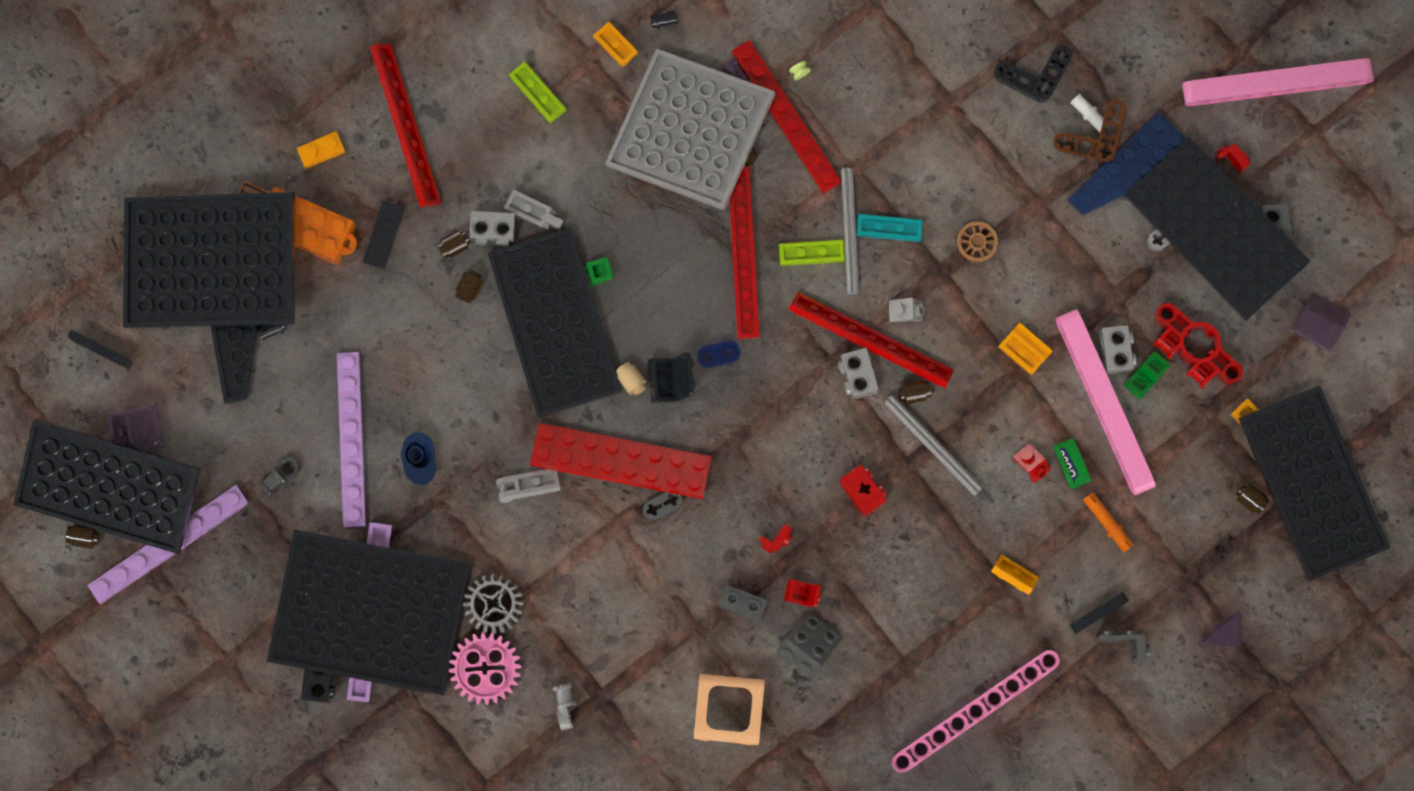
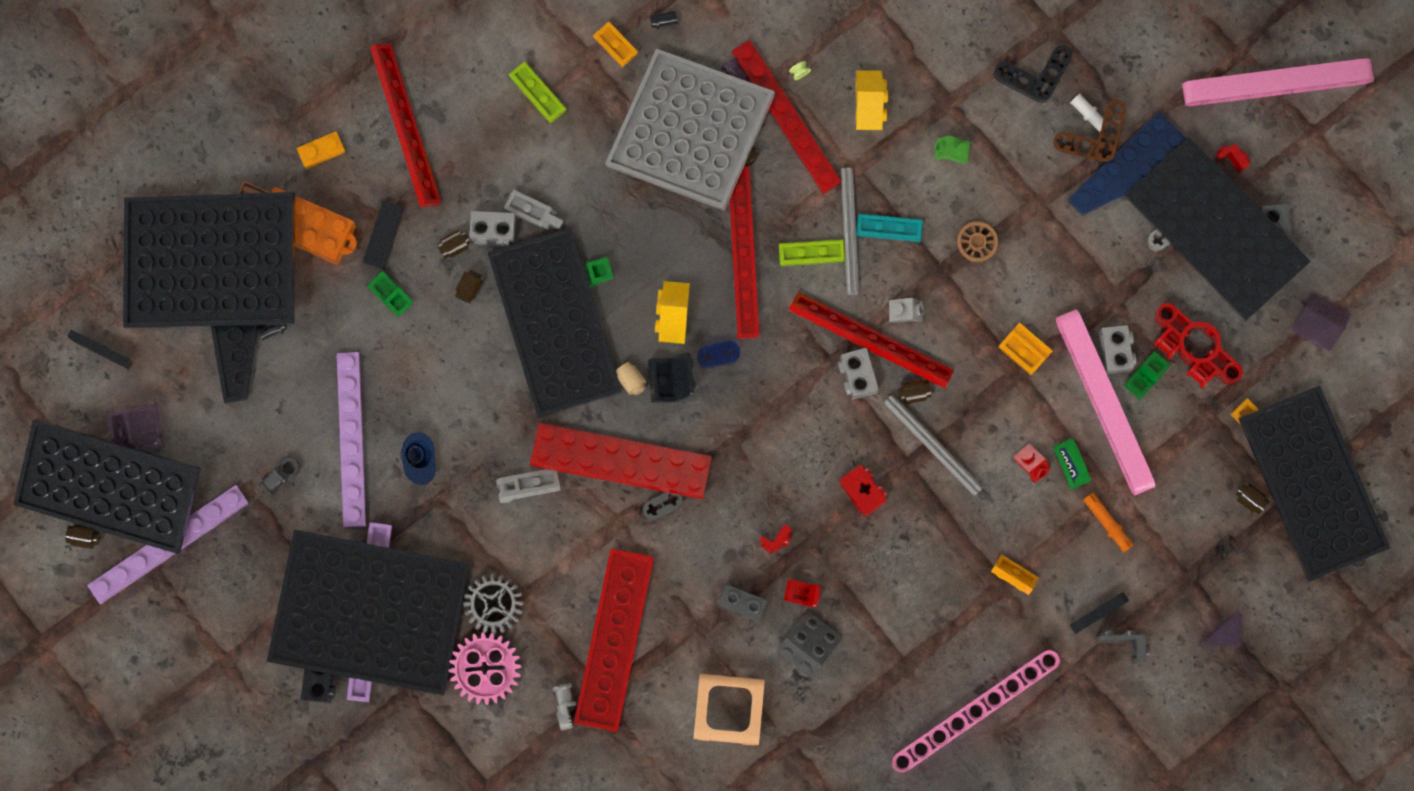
(389, 294): none -> green slope
(614, 640): none -> red plate
(672, 308): none -> yellow brick
(870, 97): none -> yellow brick
(952, 149): none -> bright green bracket

